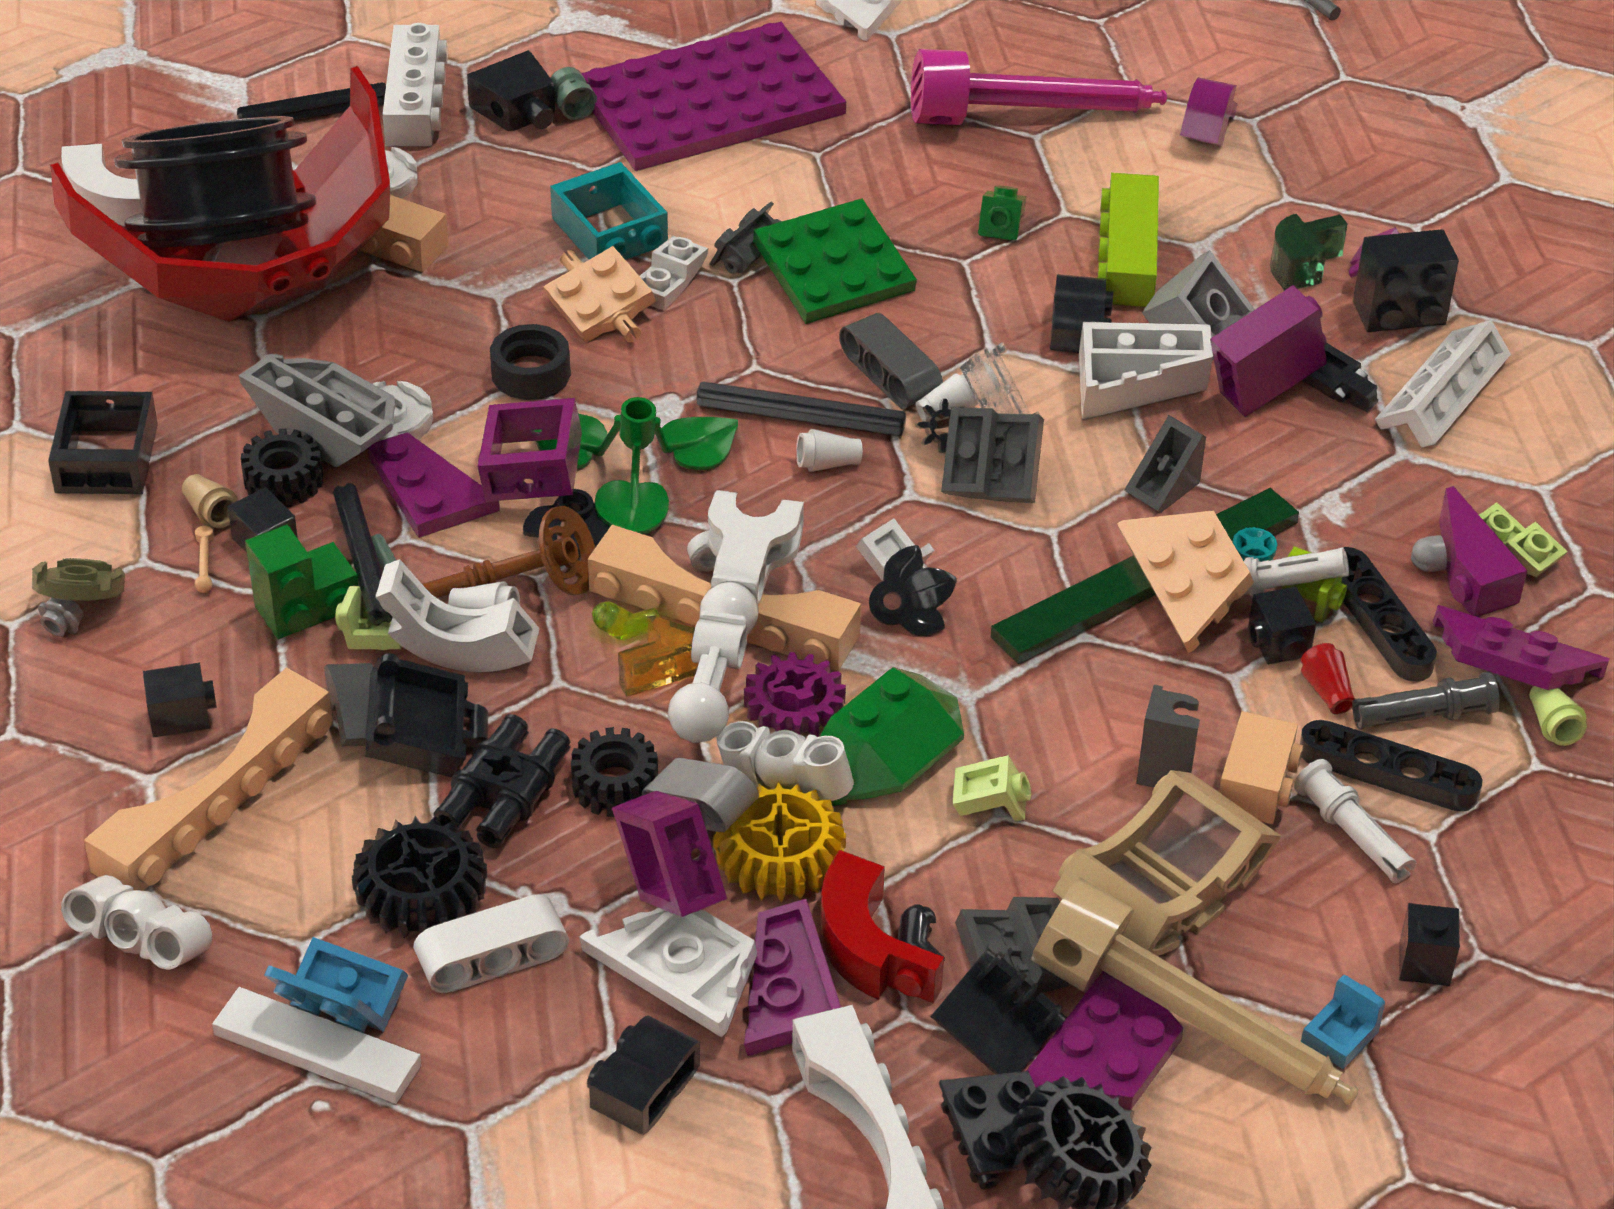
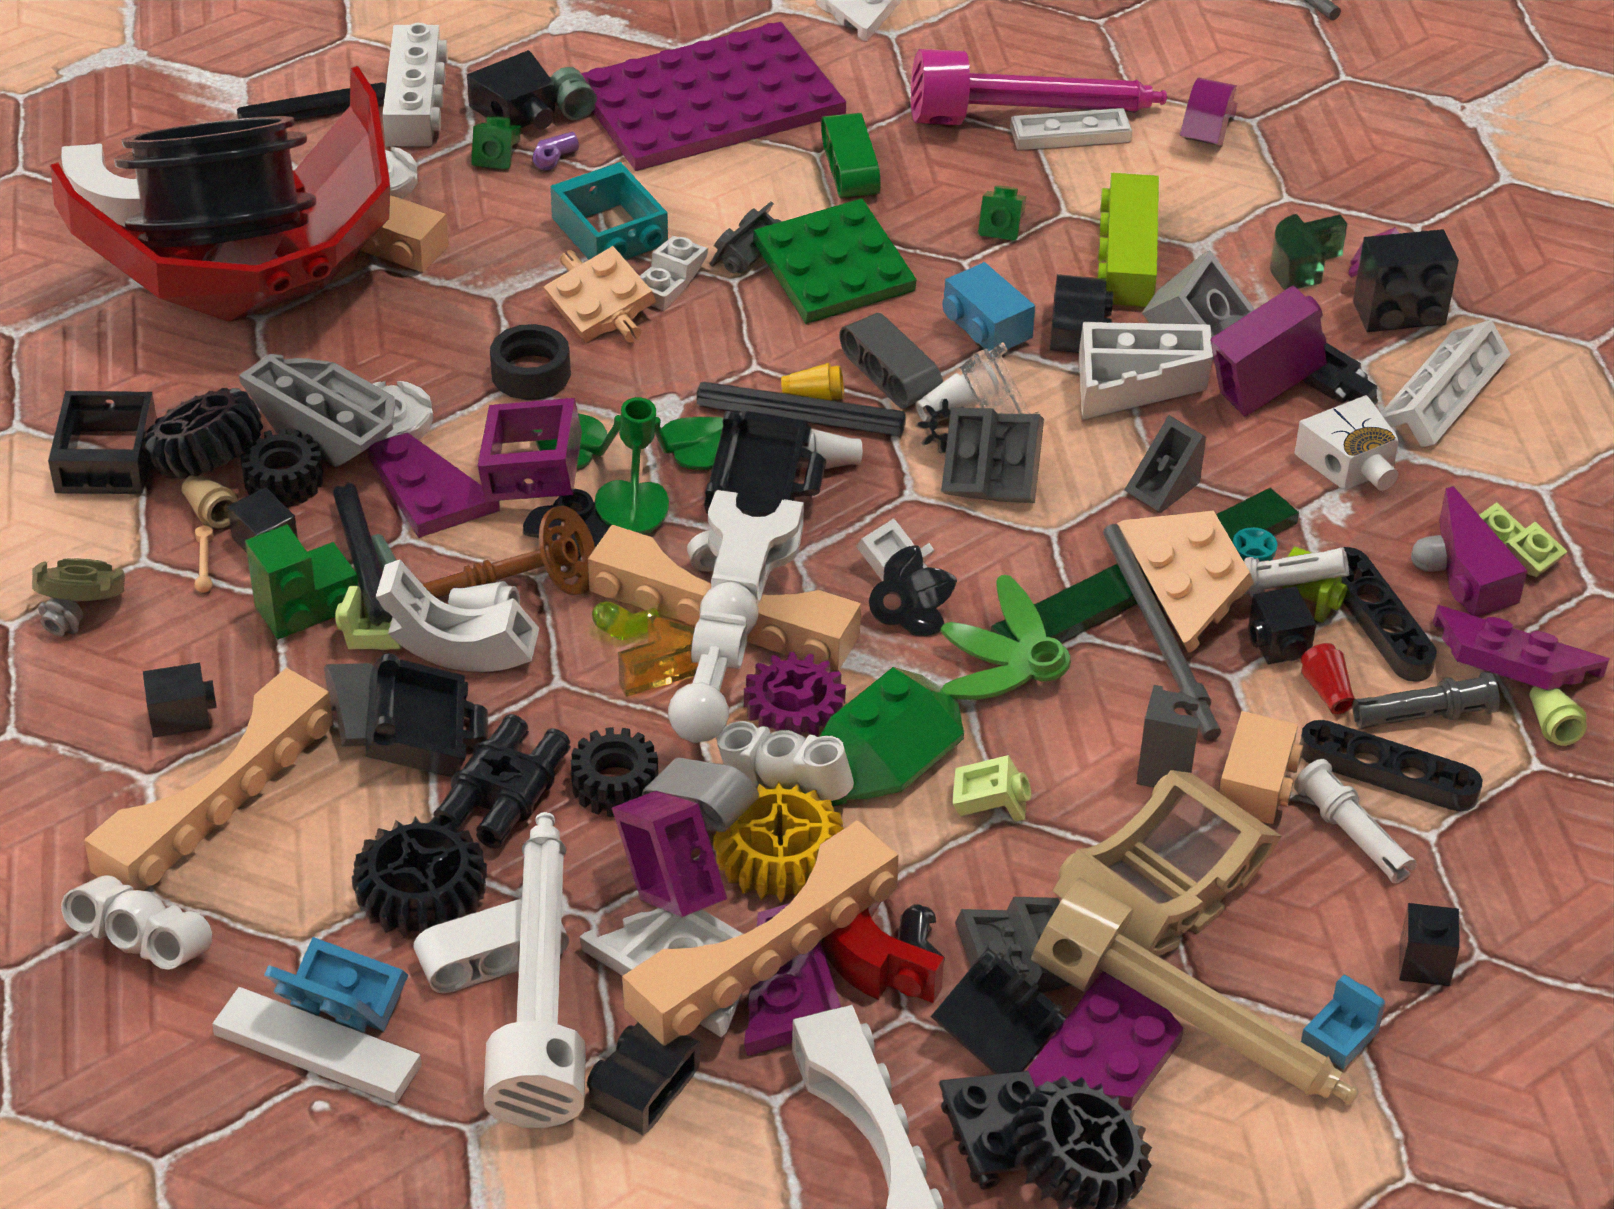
(203, 433): none -> black gear
(494, 142): none -> green bracket
(535, 1064): none -> white piece
(549, 150): none -> medium lavender arm
(686, 985): none -> light nougat arch
(763, 462): none -> black piece
(816, 382): none -> yellow cone
(850, 155): none -> green beam
(988, 307): none -> dark azure brick
(1031, 657): none -> bright green plant
(1070, 129): none -> white tile
(1161, 631): none -> dark grey bar
(1350, 445): none -> white torso

